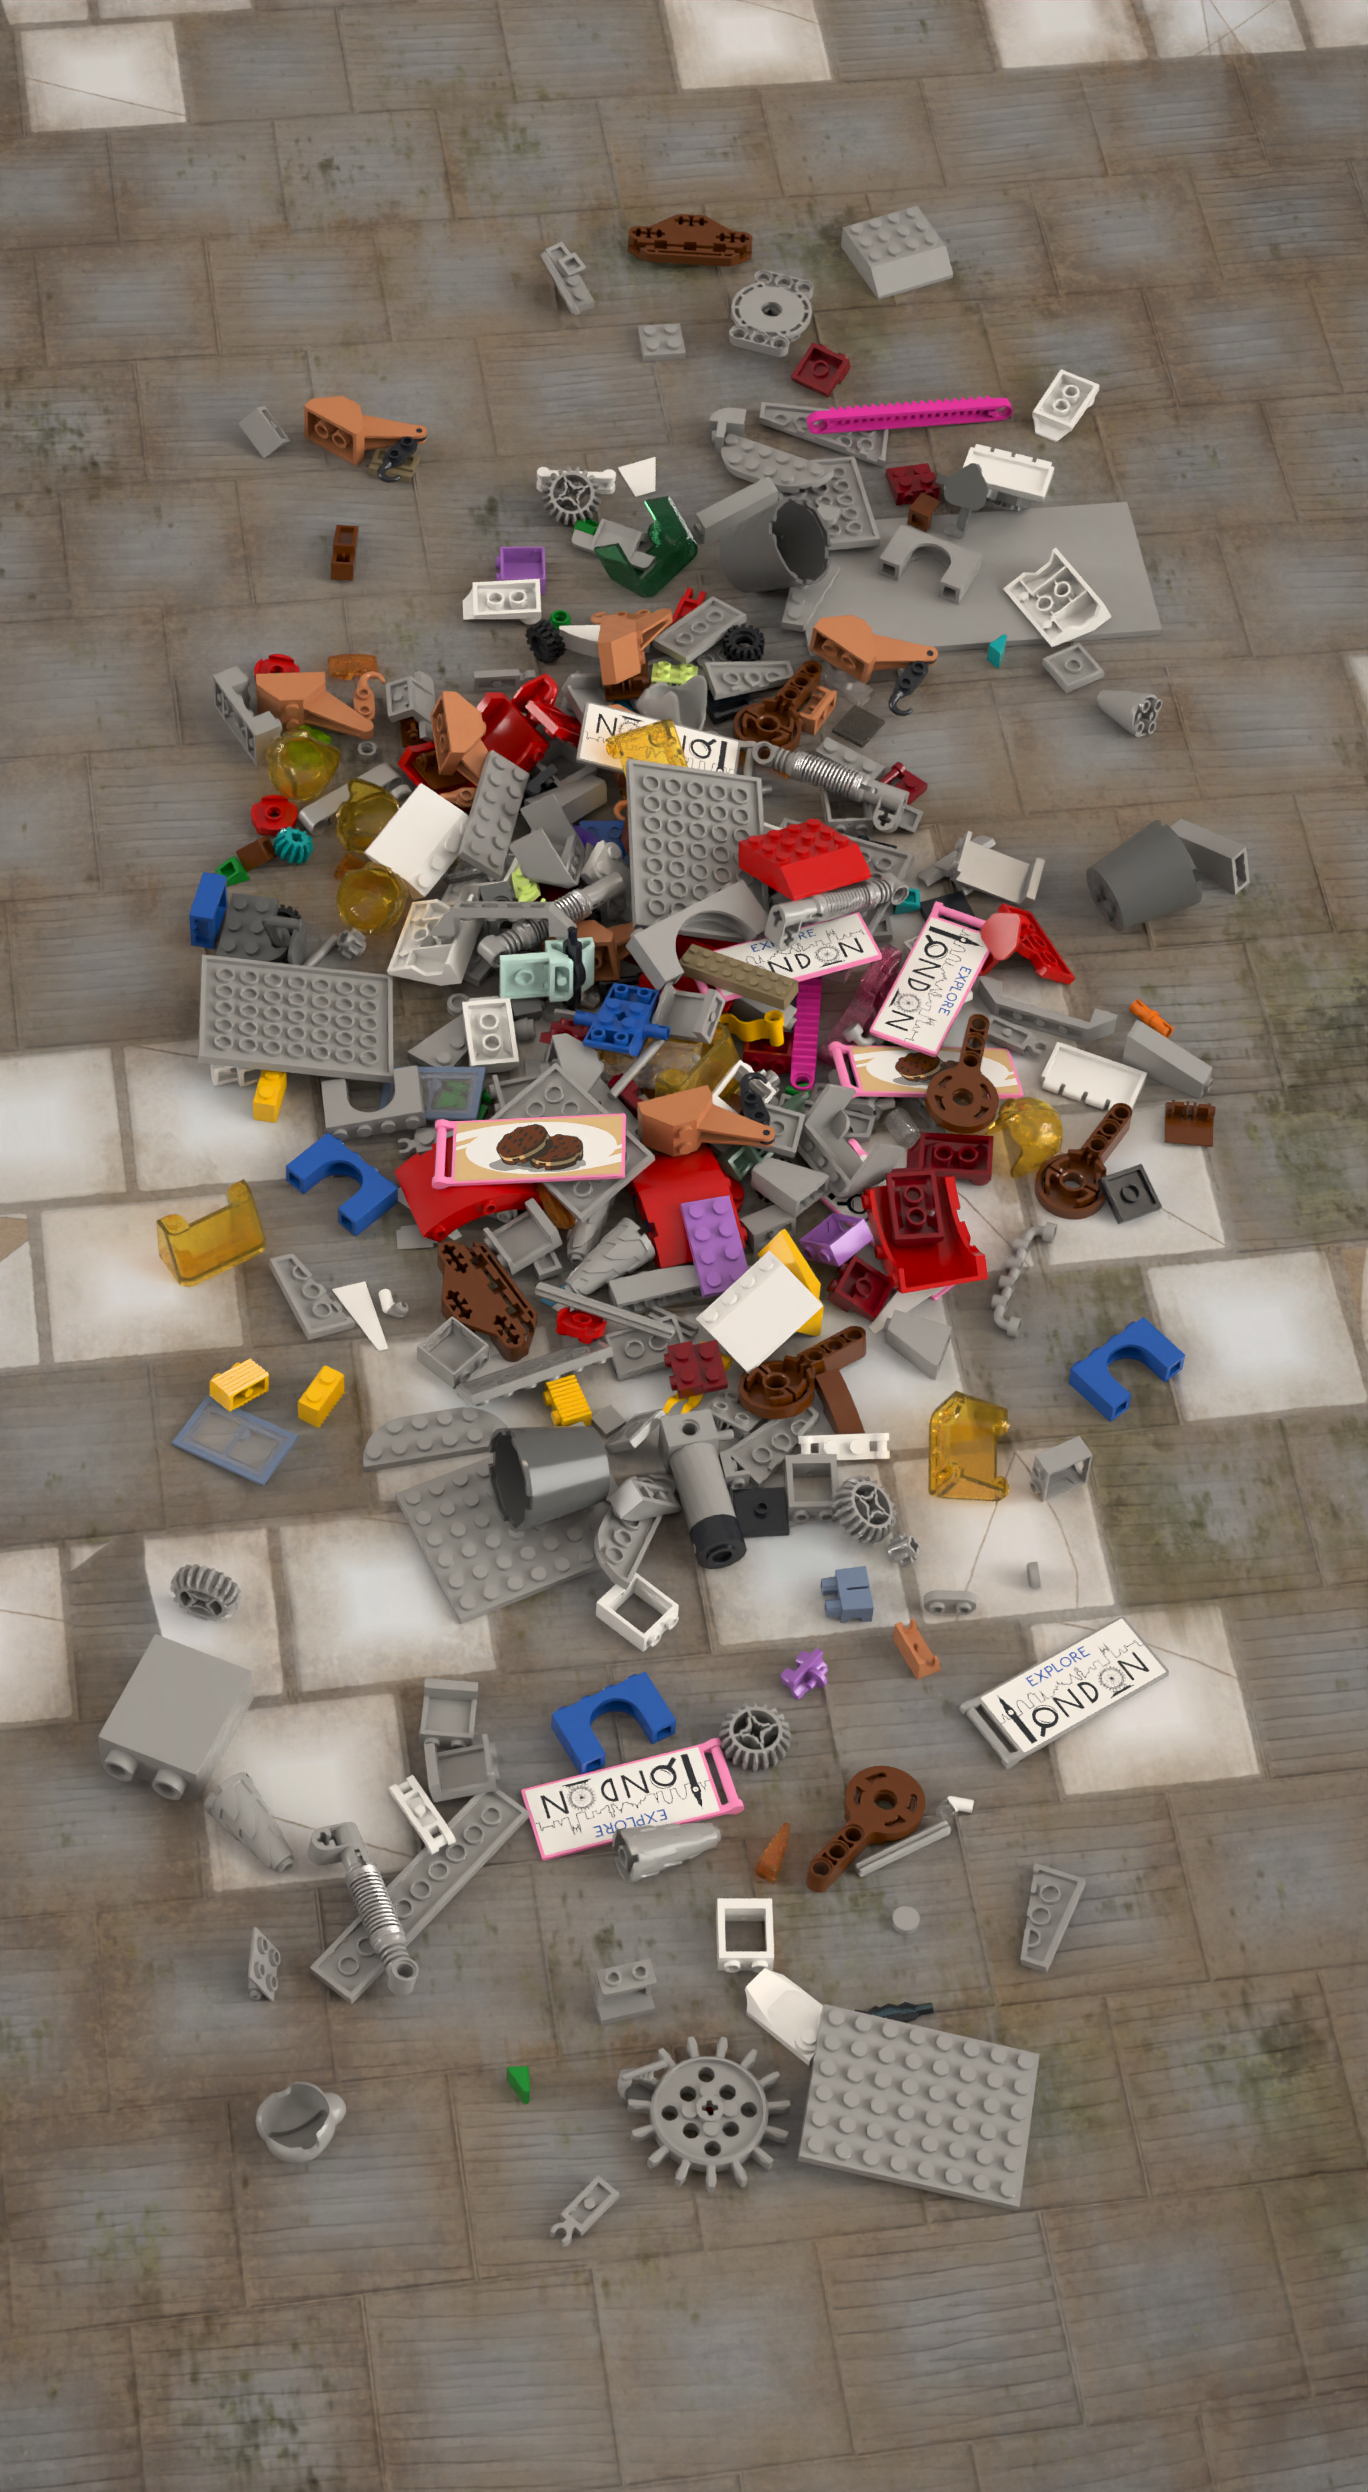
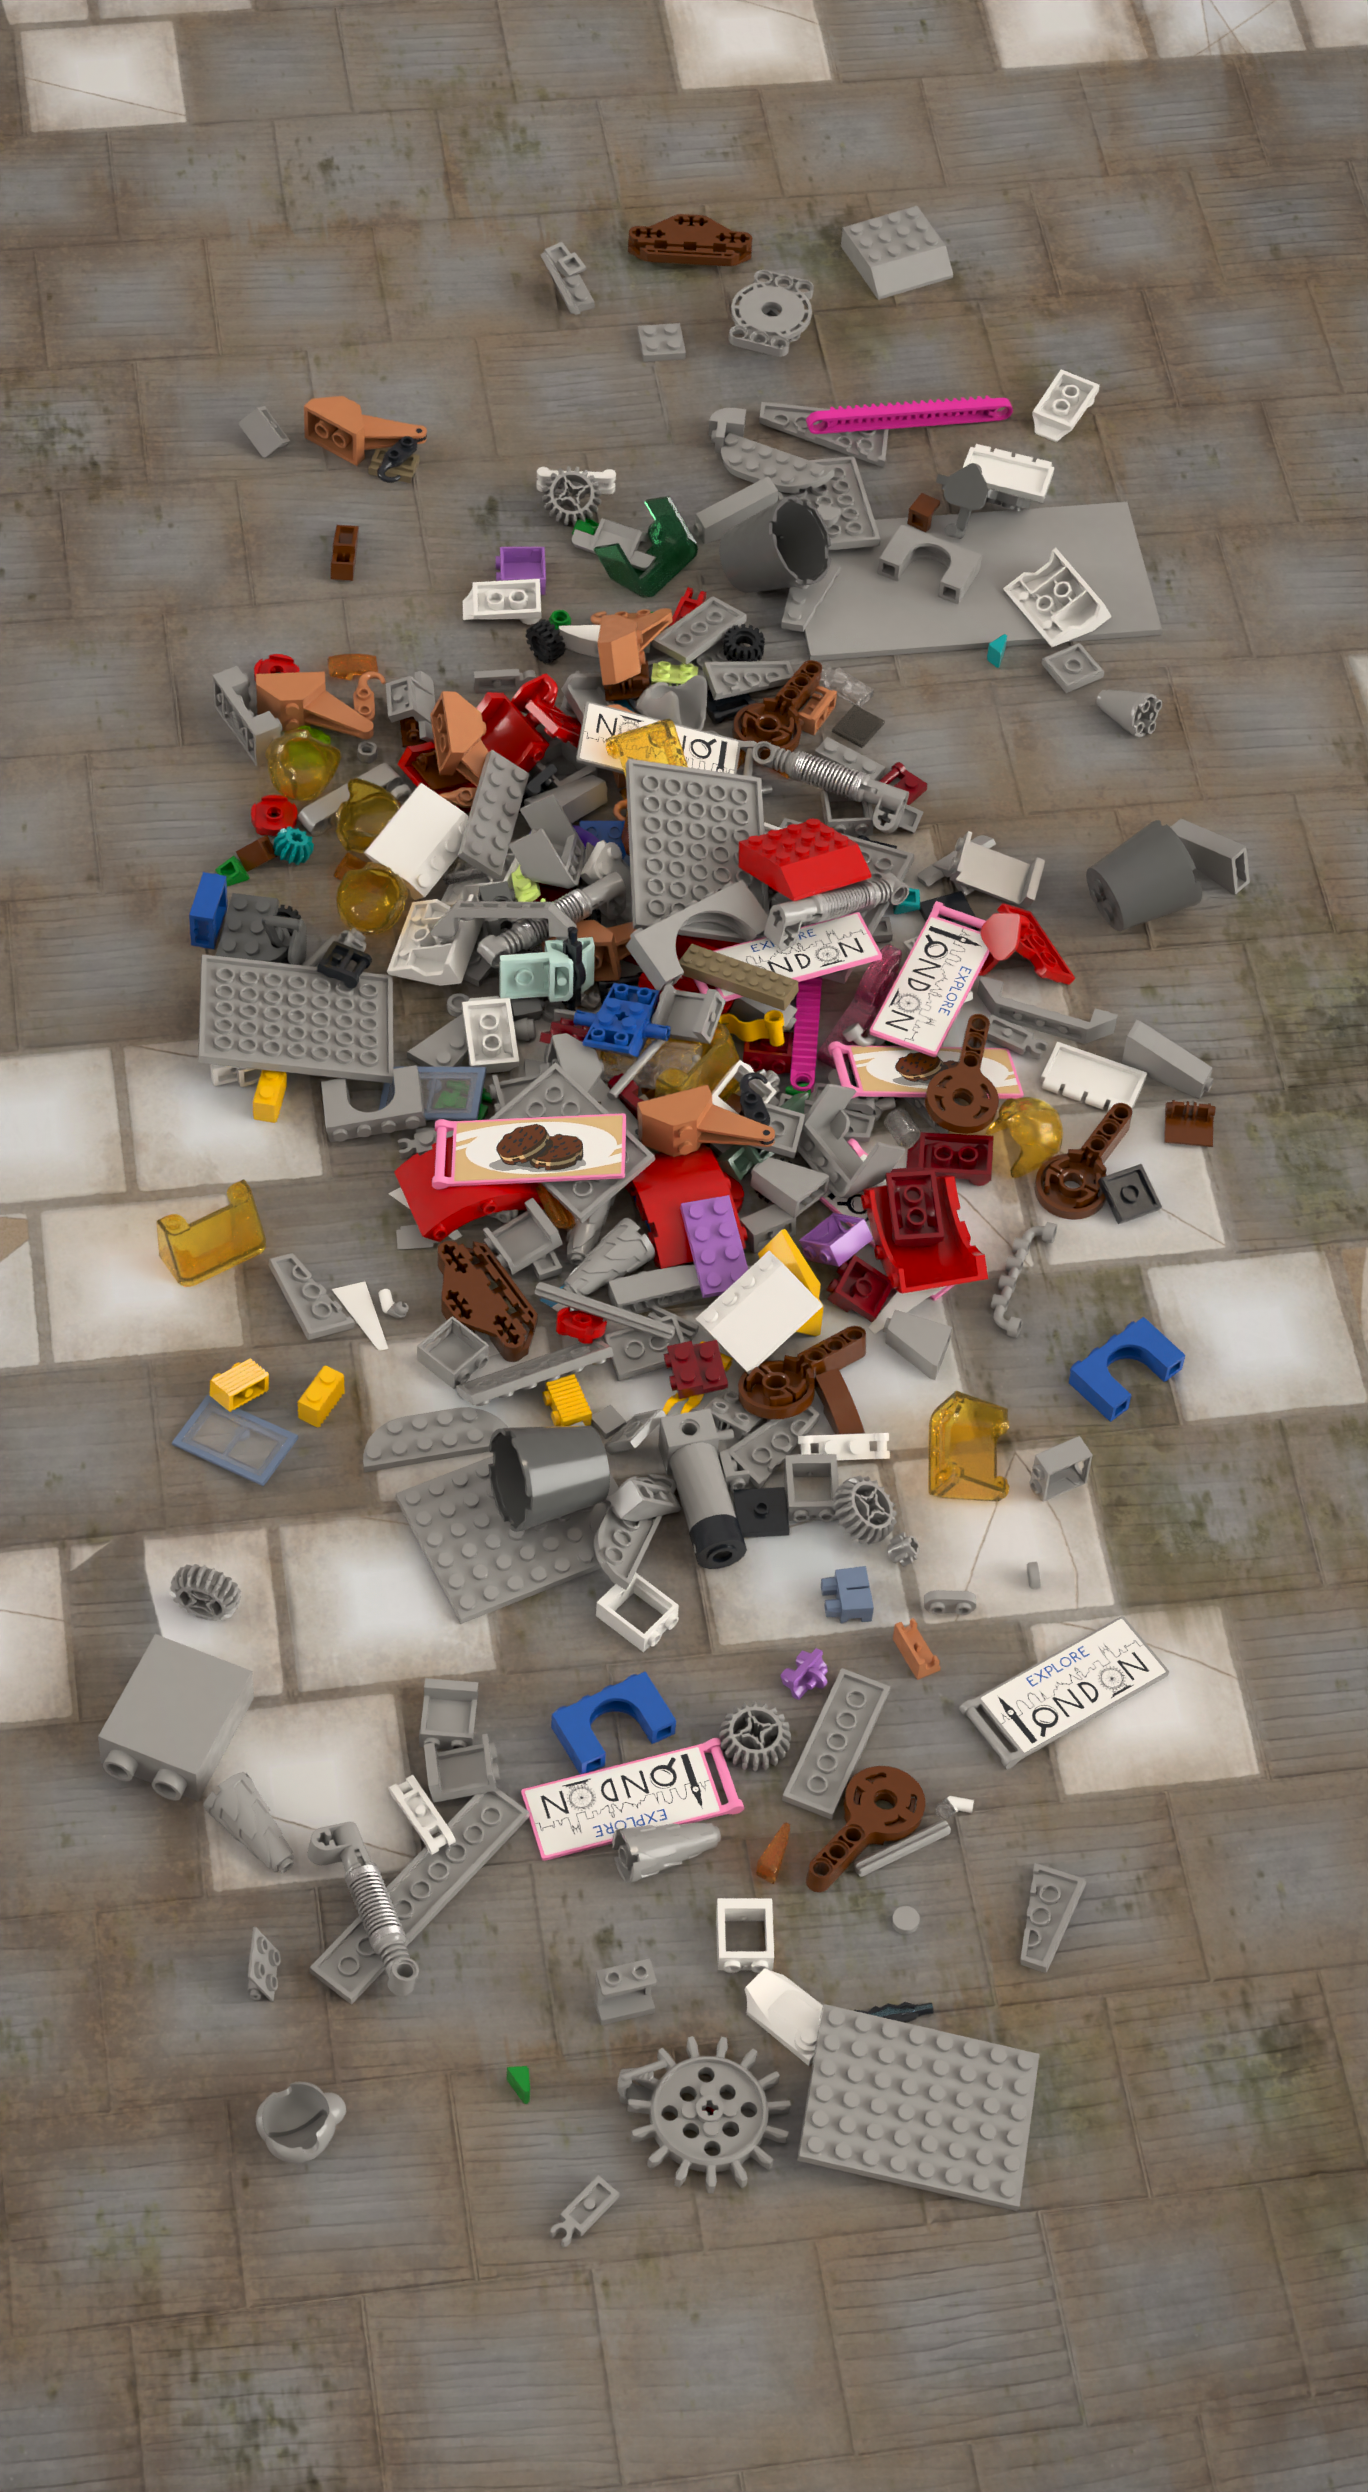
(332, 1157): blue arch -> none
(338, 958): none -> black plate
(640, 476): white sticker -> none
(821, 369): dark red plate -> none
(836, 1743): none -> light grey plate
(852, 647): nougat slope -> none
(910, 481): dark red plate -> none
(1151, 1018): orange pin -> none

